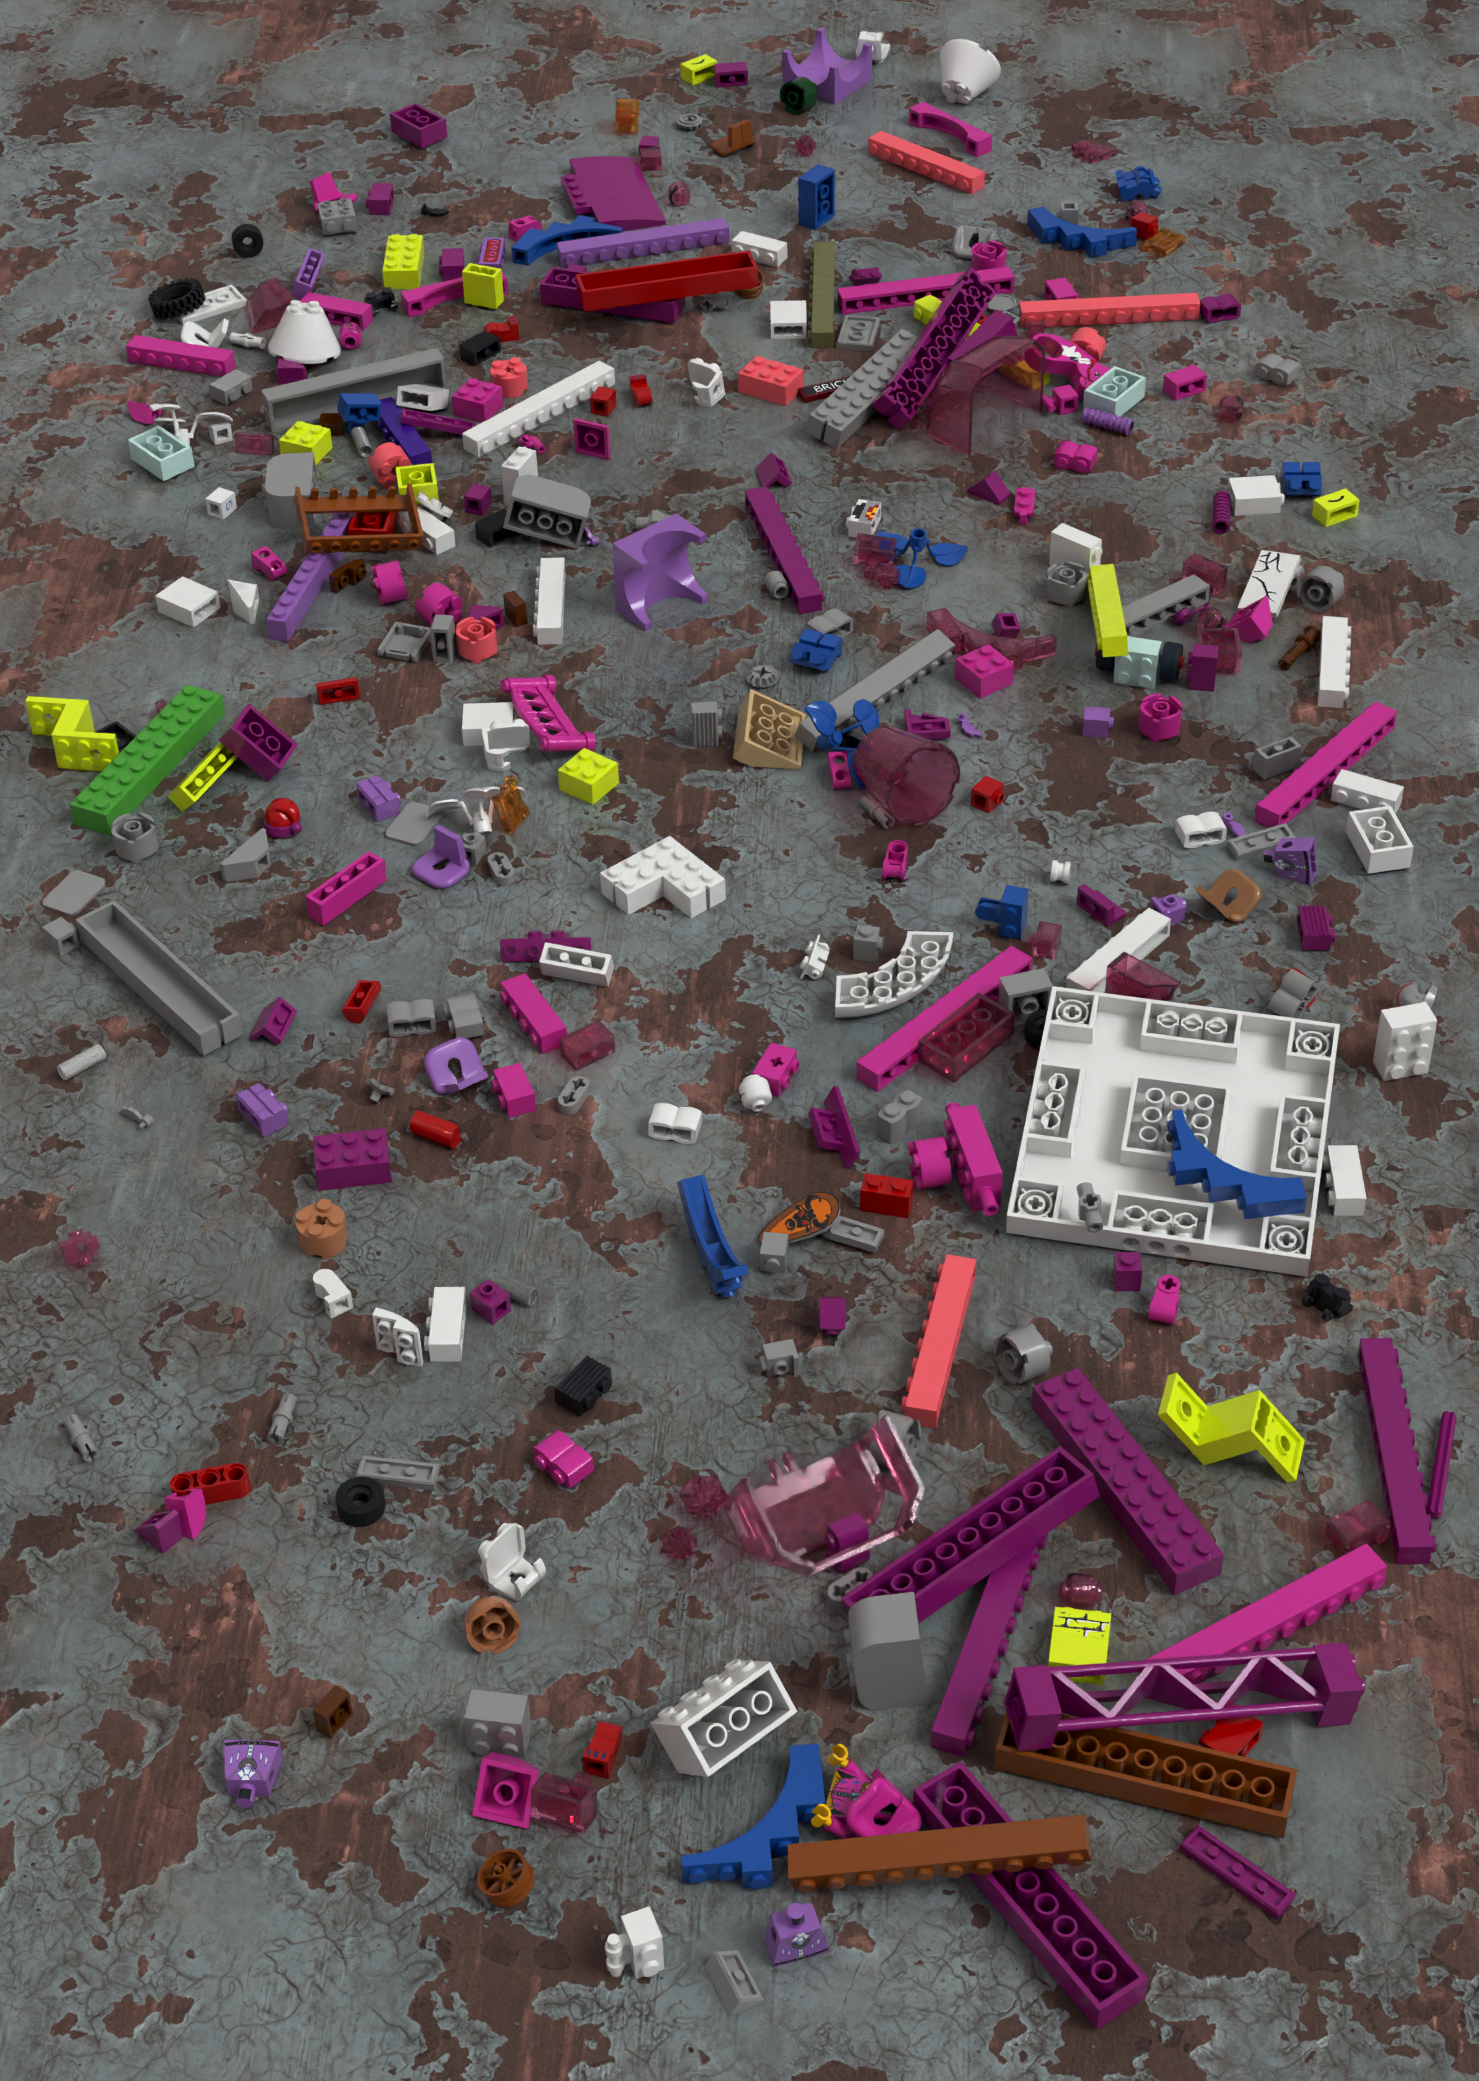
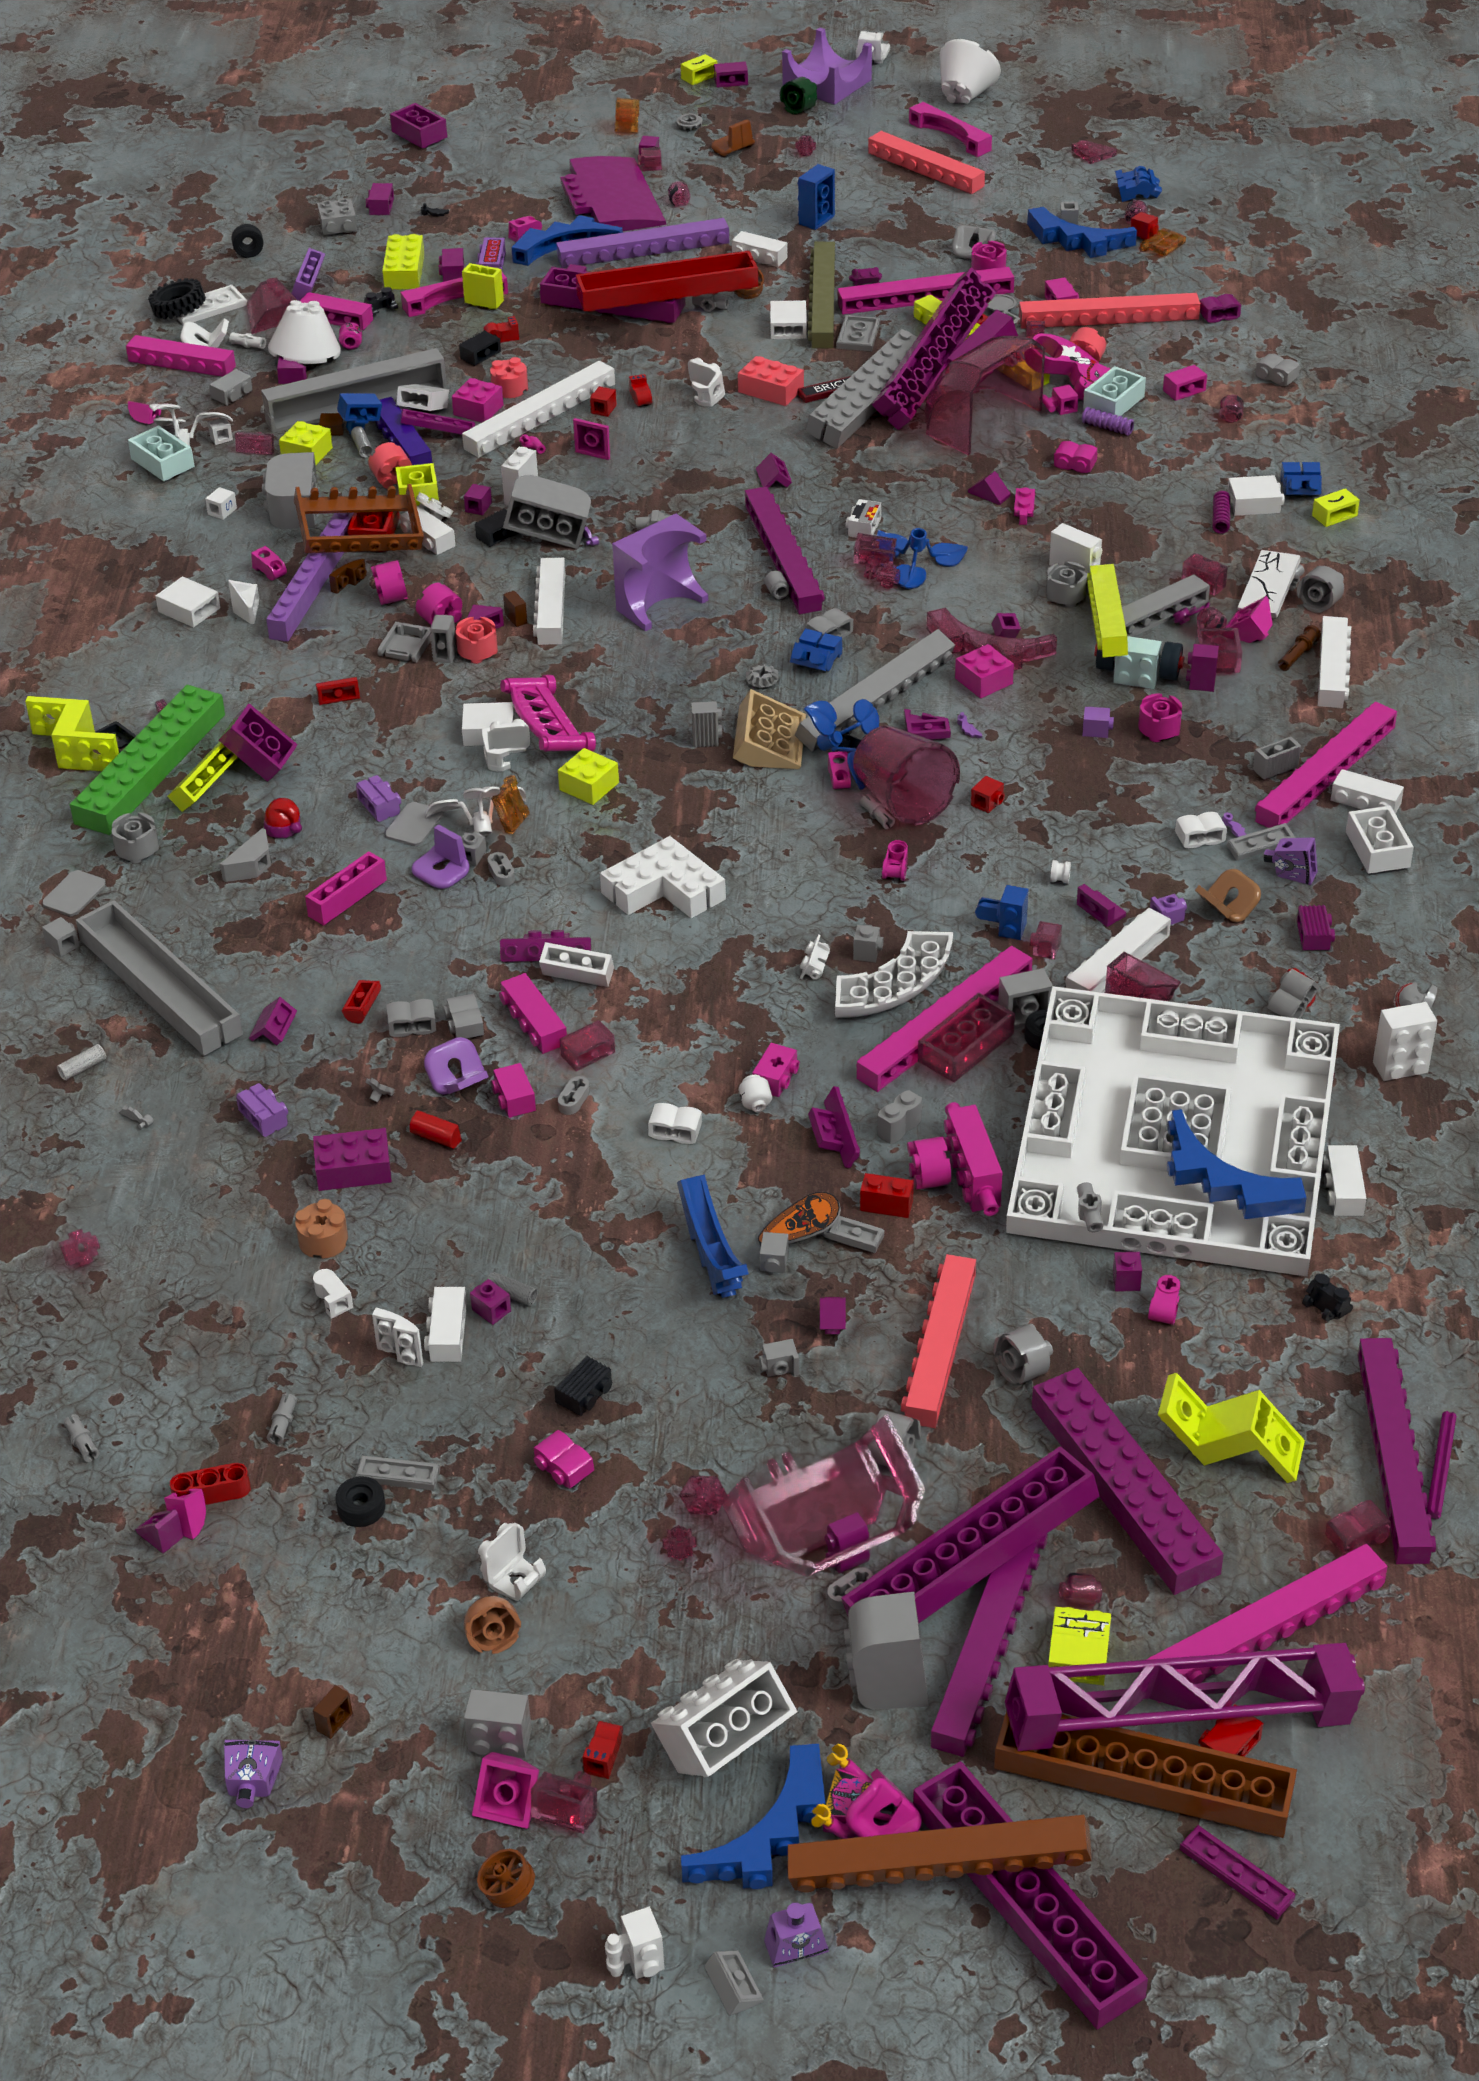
(324, 189): dark pink piece -> none

